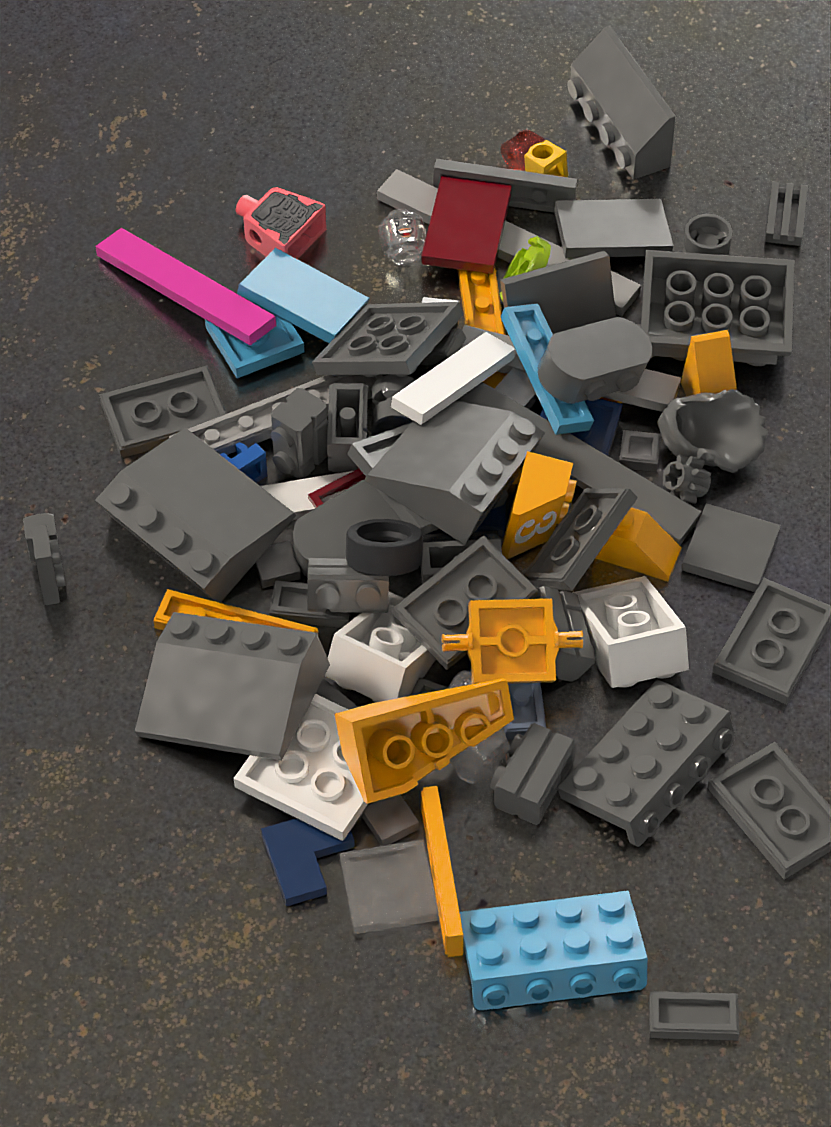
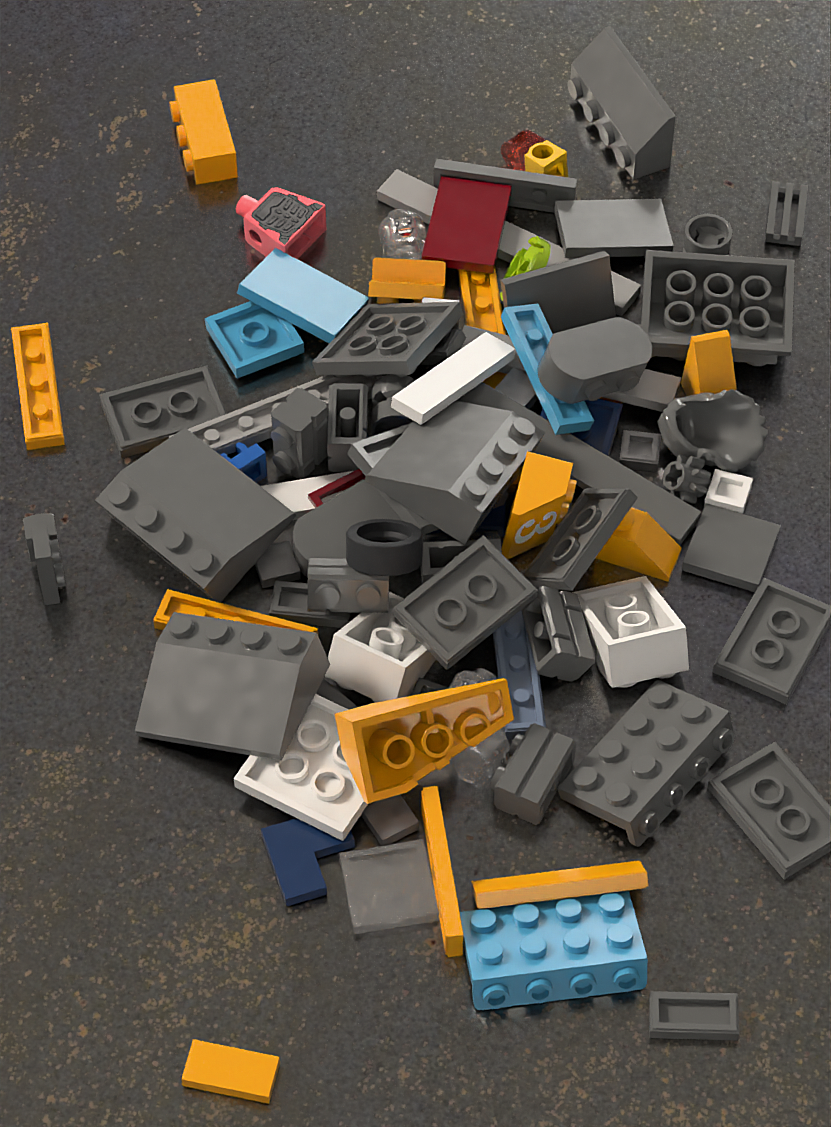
(37, 386): none -> light orange tile
(186, 286): dark pink tile -> none
(204, 132): none -> light orange brick
(230, 1071): none -> light orange tile
(406, 279): none -> light orange bracket
(512, 640): light orange plate -> none
(559, 884): none -> light orange tile
(729, 491): none -> white plate

